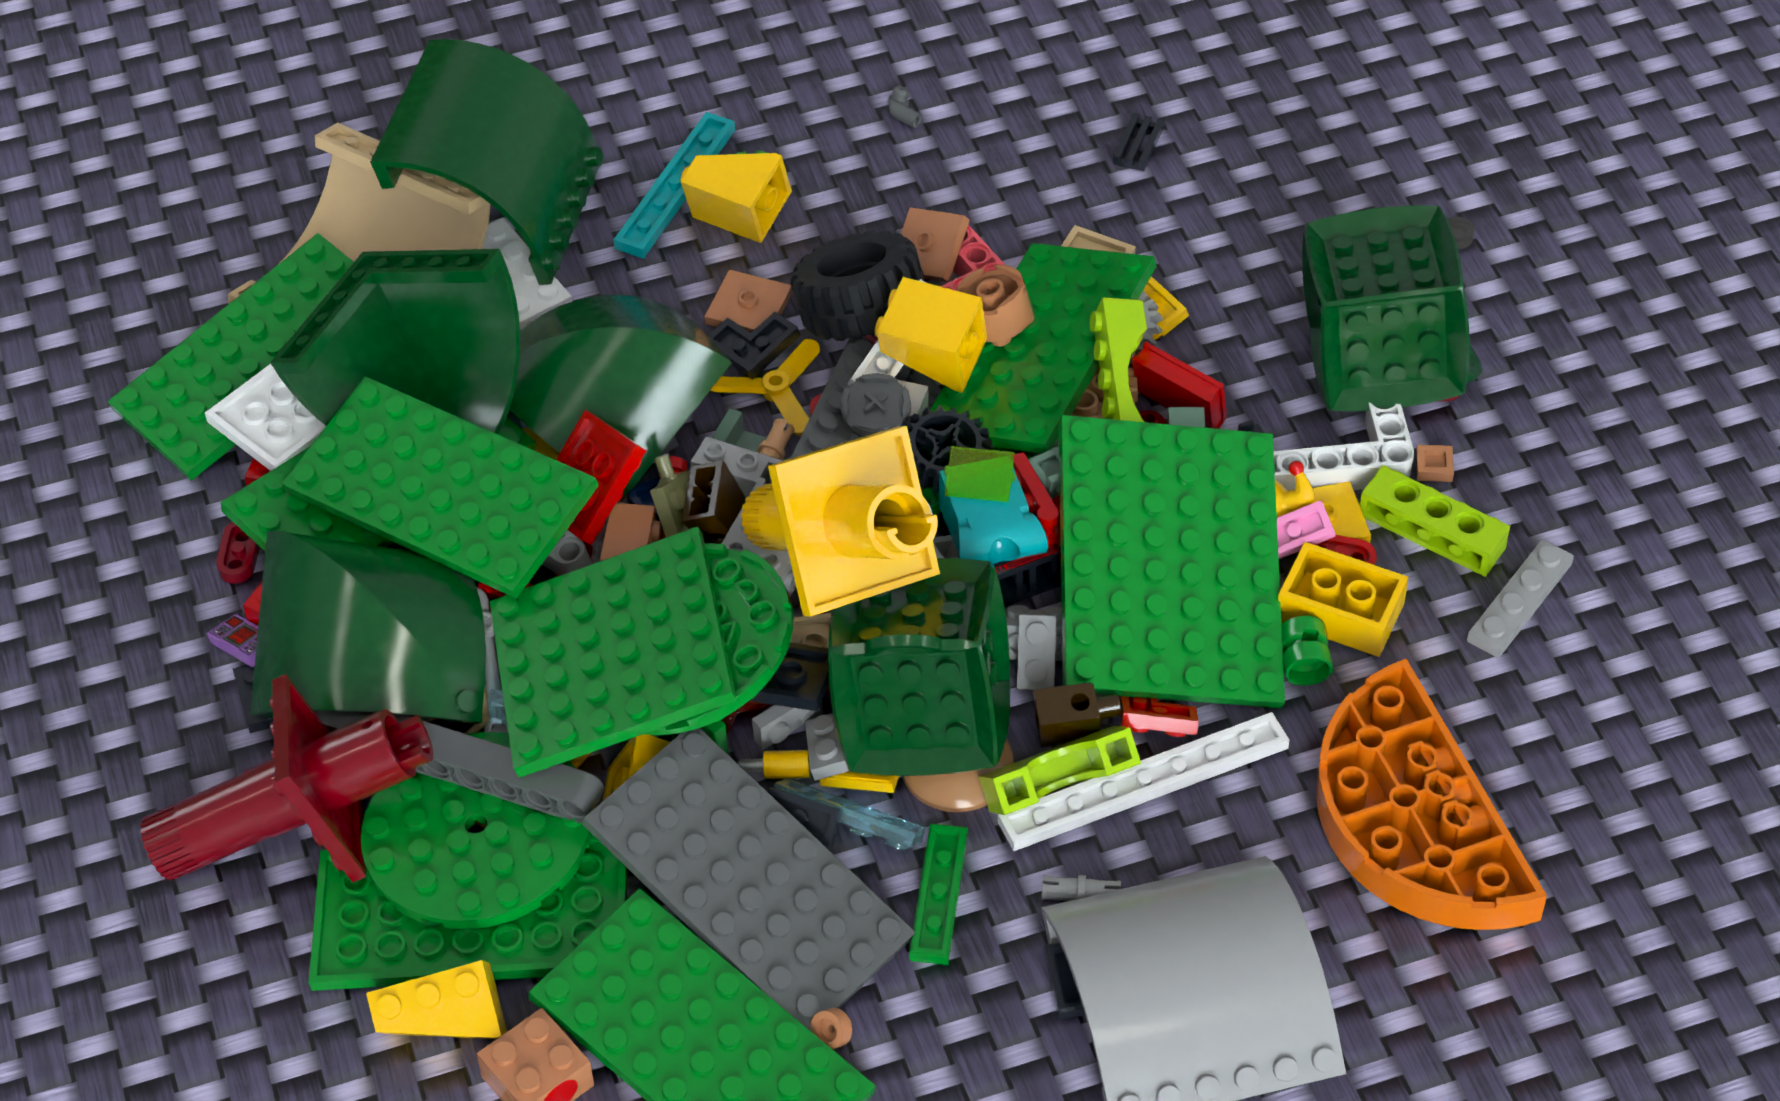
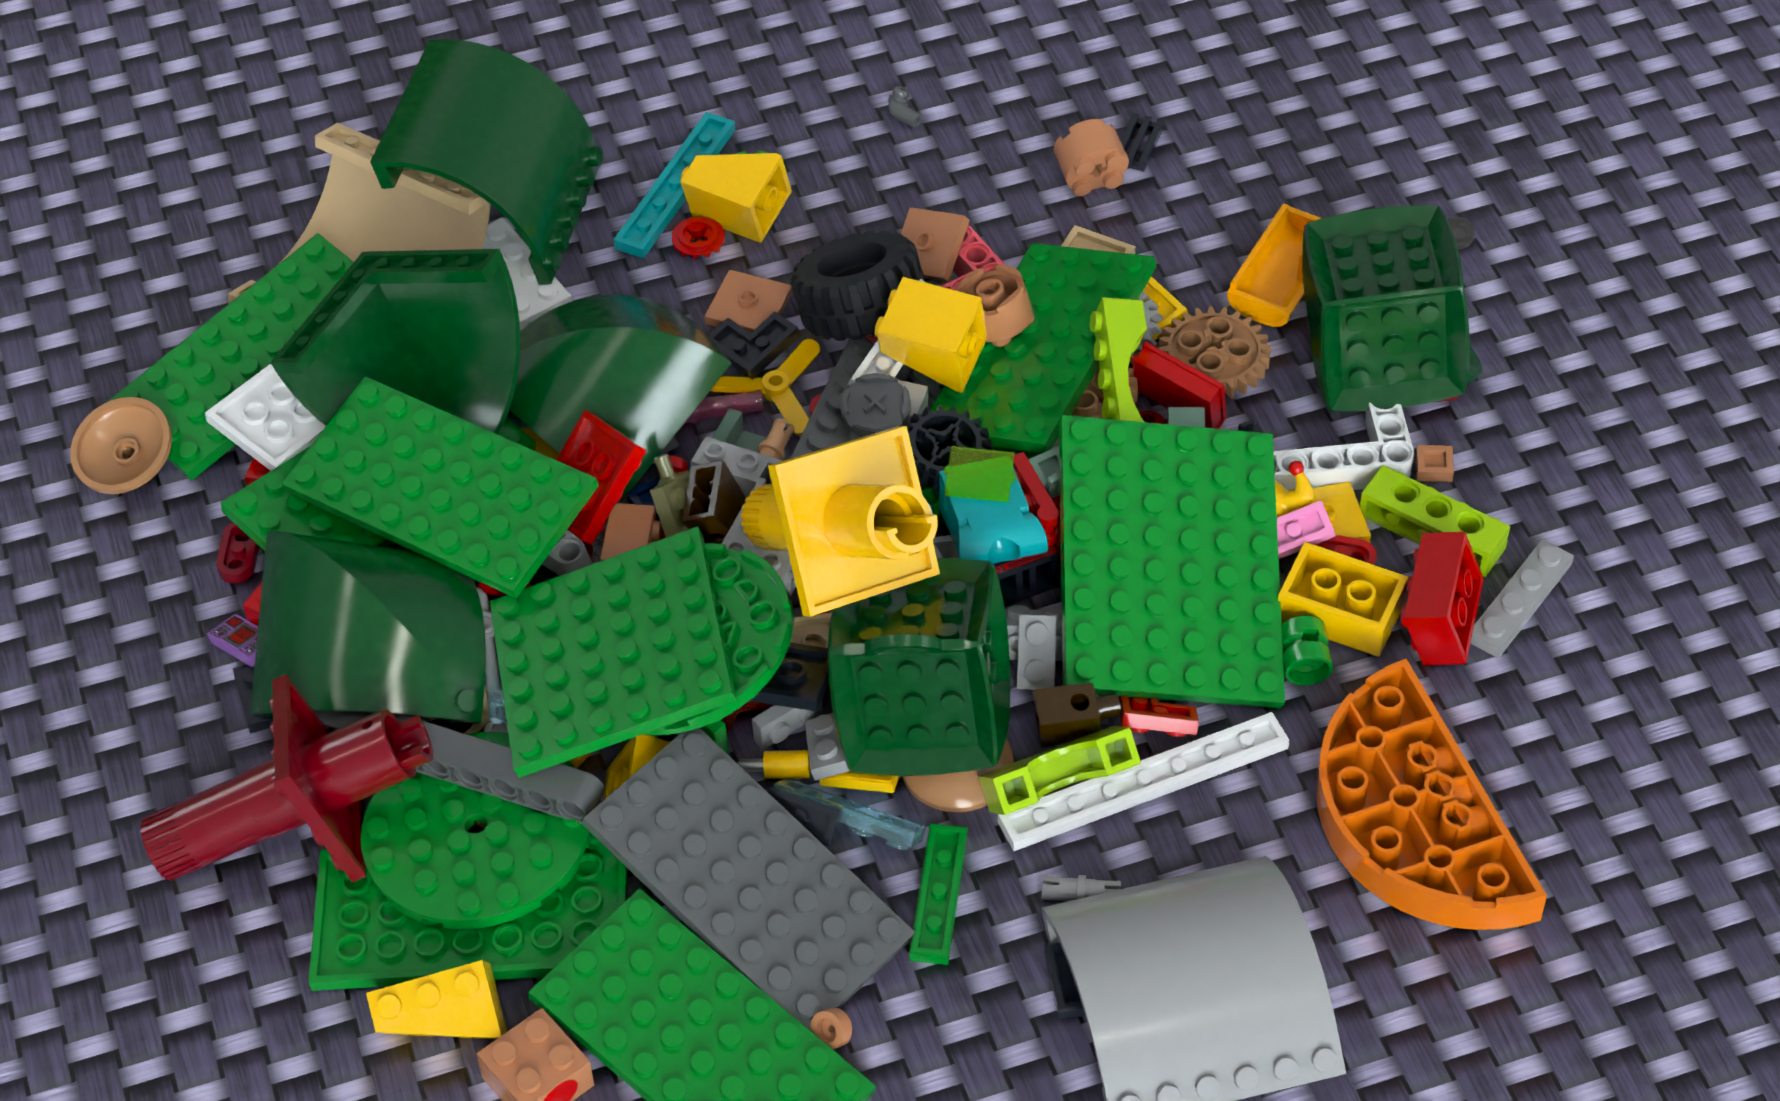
(114, 433): none -> medium nougat dish
(696, 228): none -> red gear
(719, 405): none -> clear pink pin
(1091, 157): none -> nougat brick
(1220, 347): none -> medium nougat gear
(1271, 276): none -> light orange container
(1442, 598): none -> red brick

